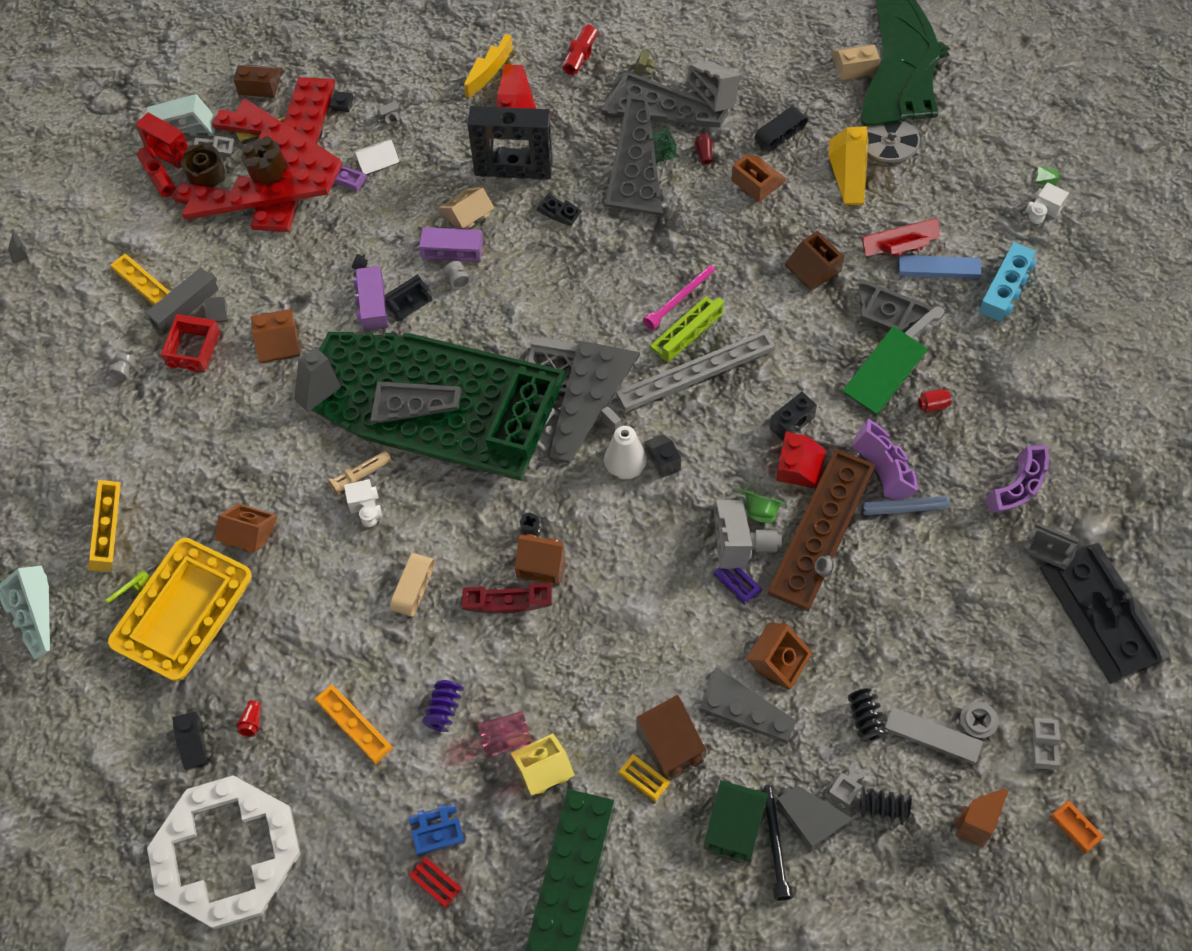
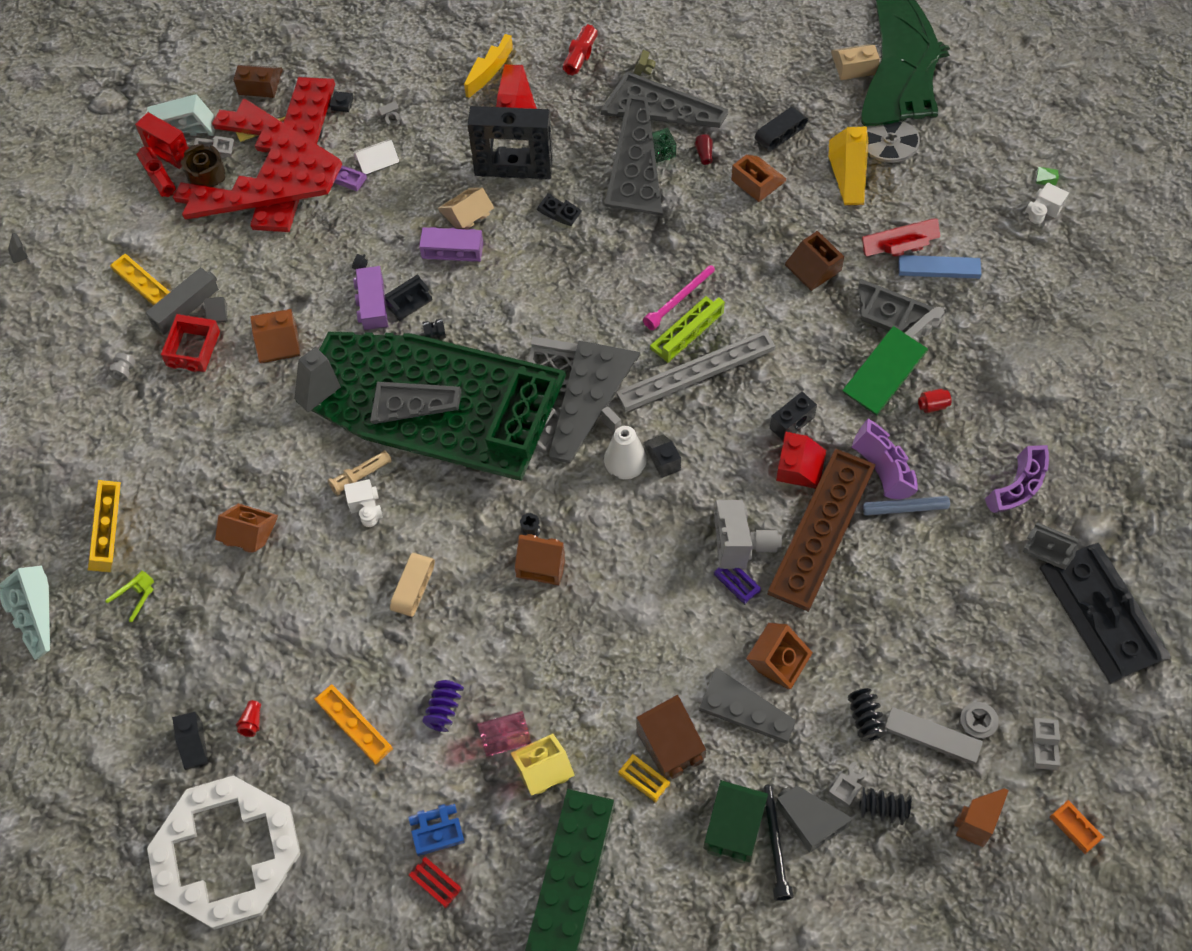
(180, 609): yellow wedge -> none
(263, 160): dark brown brick -> none
(434, 329): none -> black wheel
(455, 273): light grey wheel -> none
(507, 600): dark red slope -> none
(714, 84): light grey wedge -> none
(761, 508): bright green piece -> none
(825, 566): light grey plate -> none
(1008, 281): medium azure brick -> none

